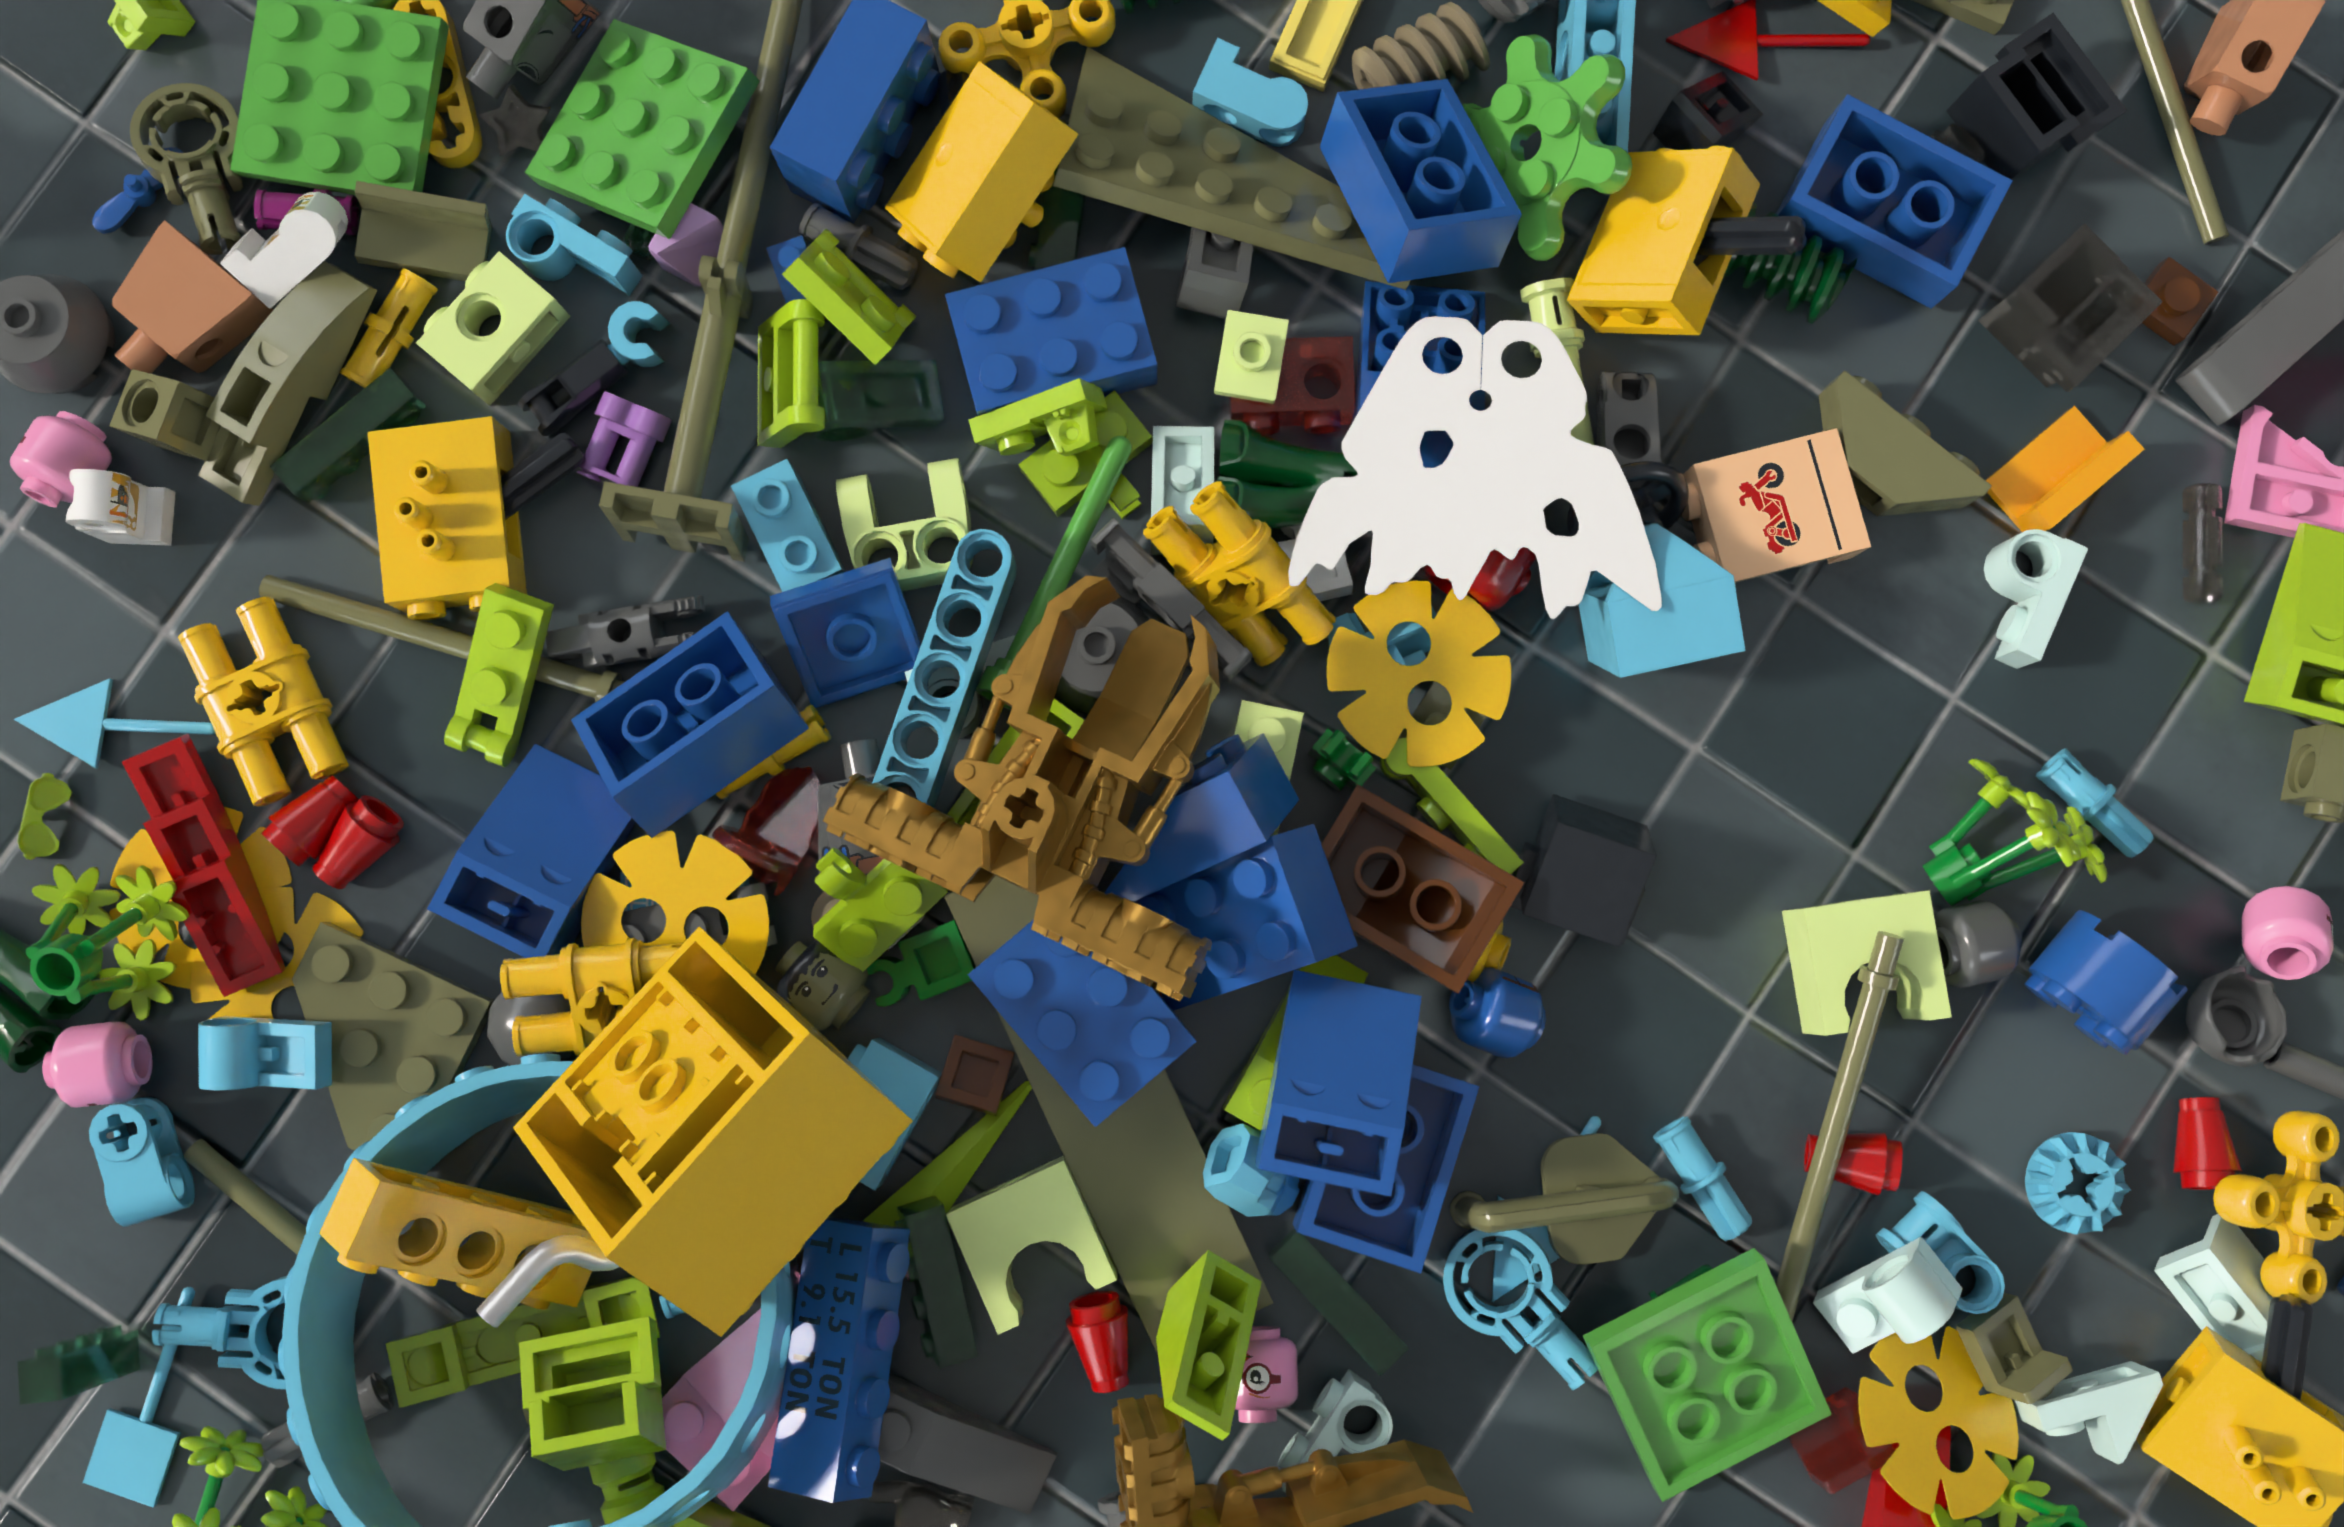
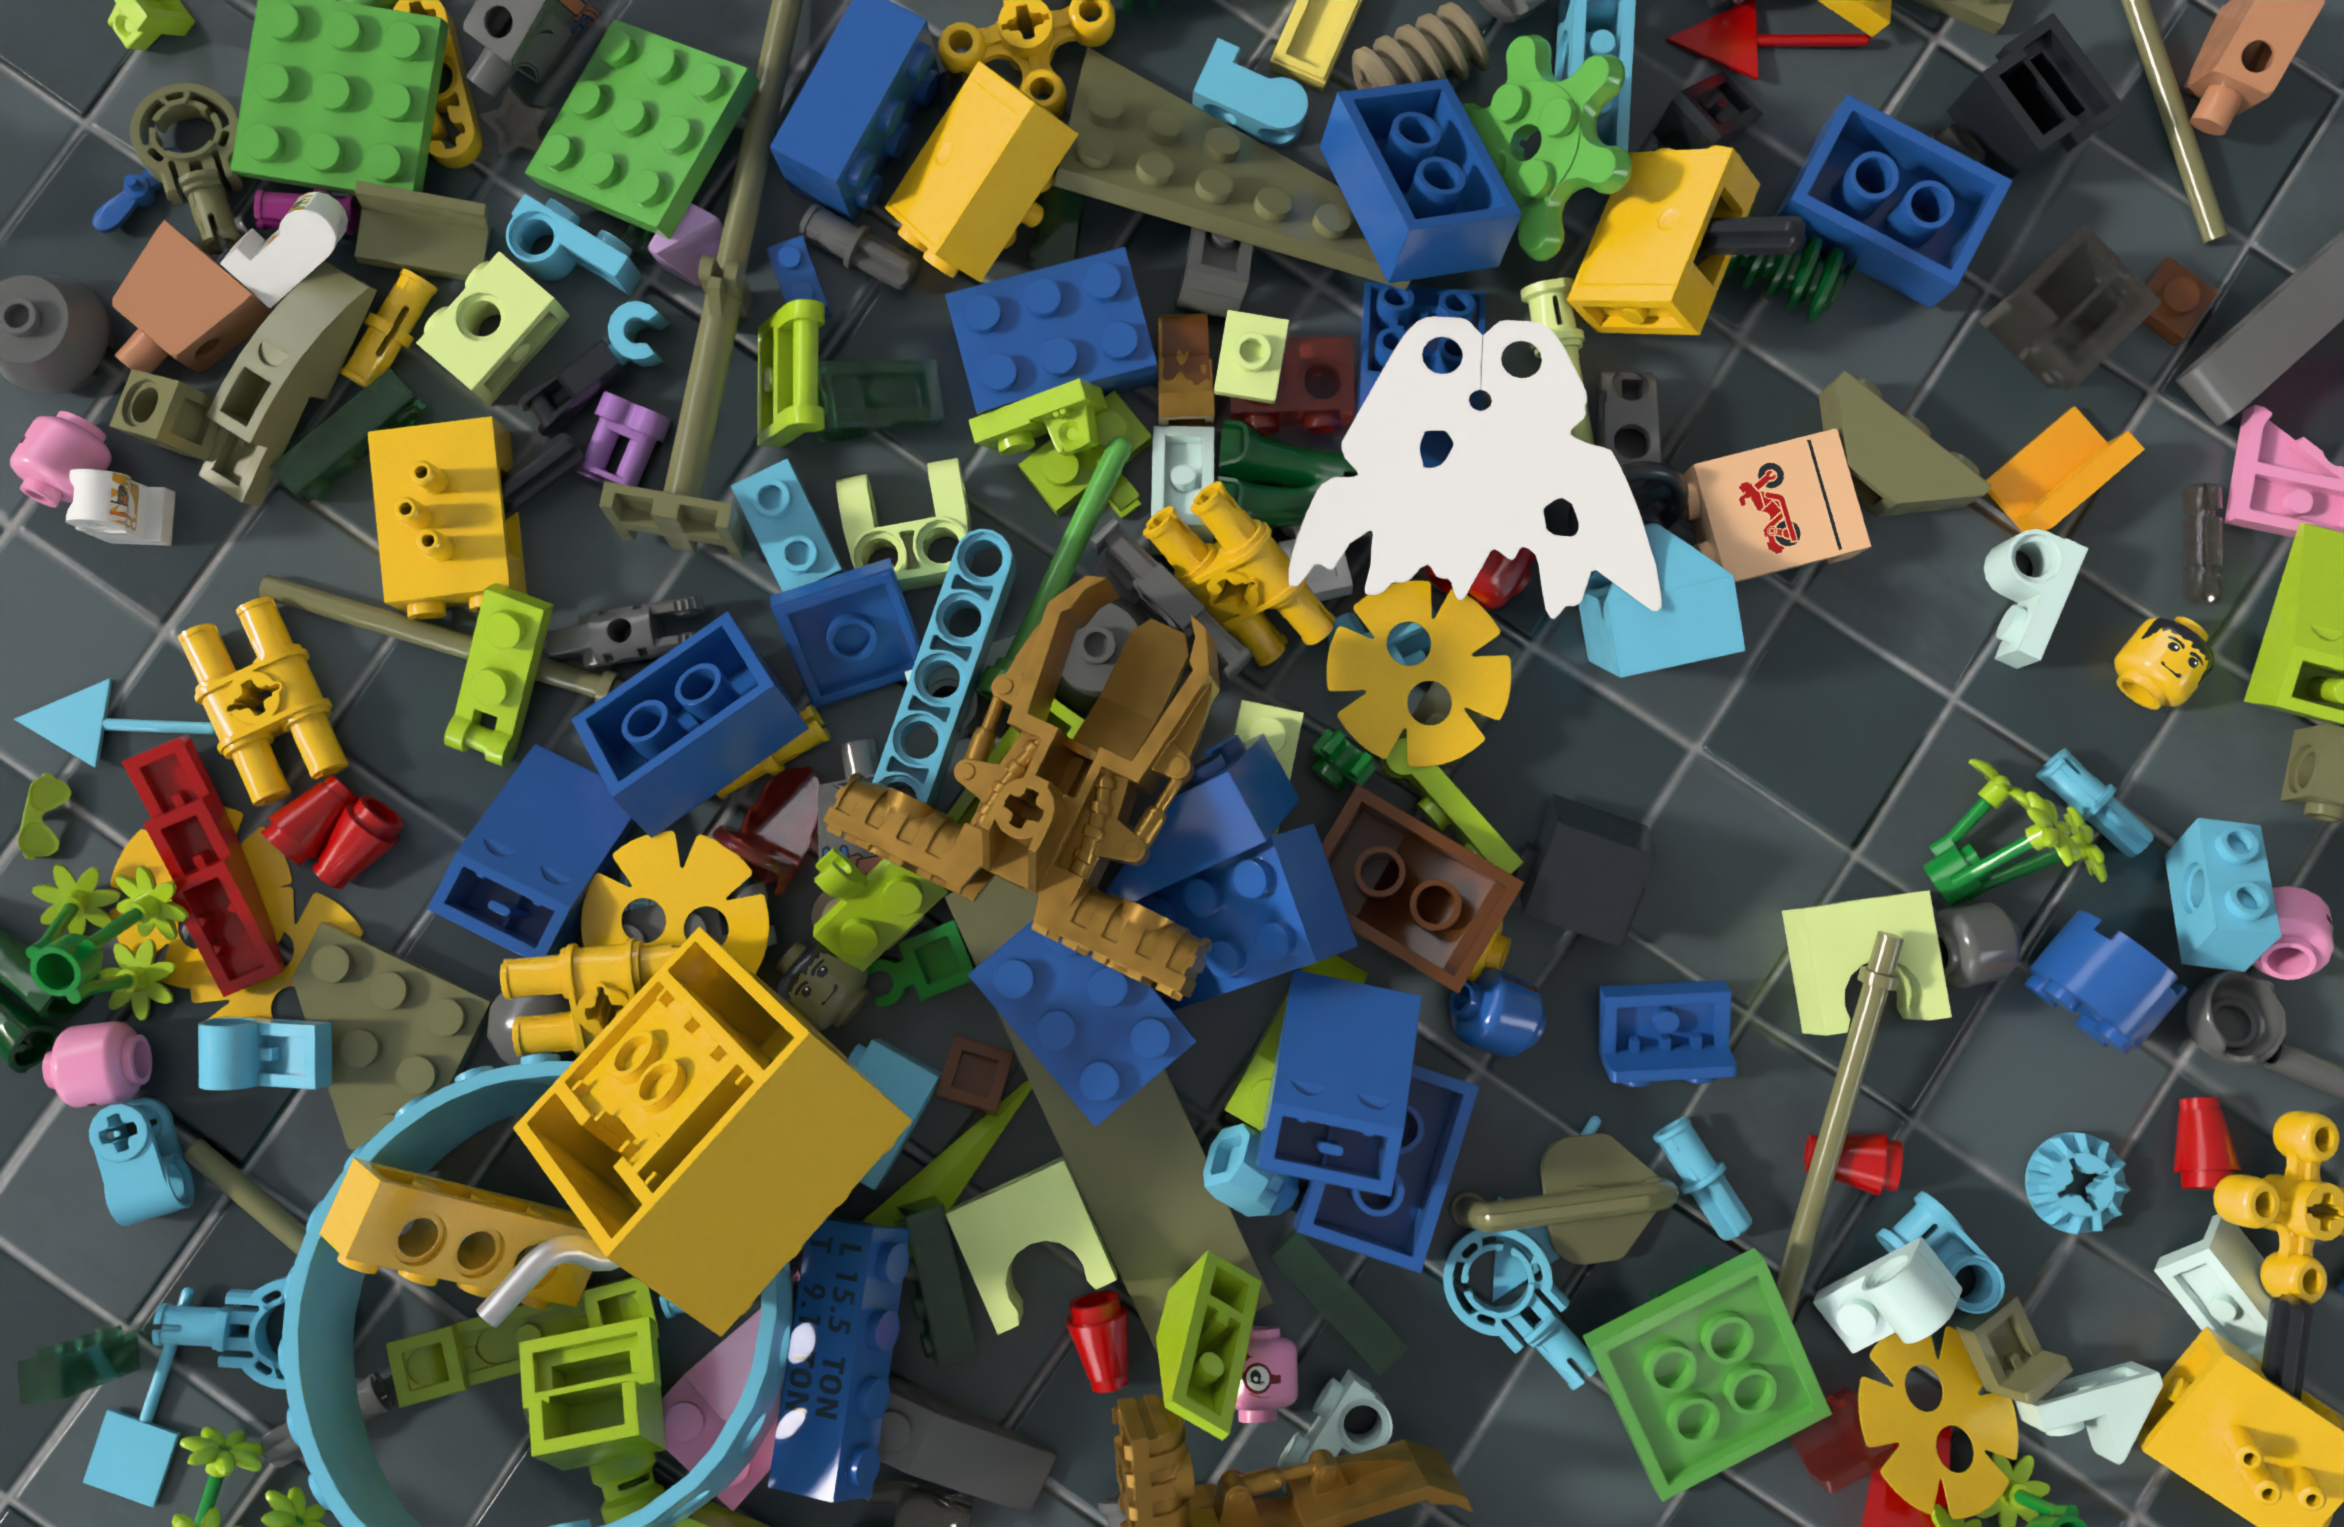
(848, 297): lime plate -> none
(1185, 371): none -> leg
(1666, 1032): none -> blue bracket
(2164, 662): none -> yellow head
(2222, 895): none -> medium azure brick

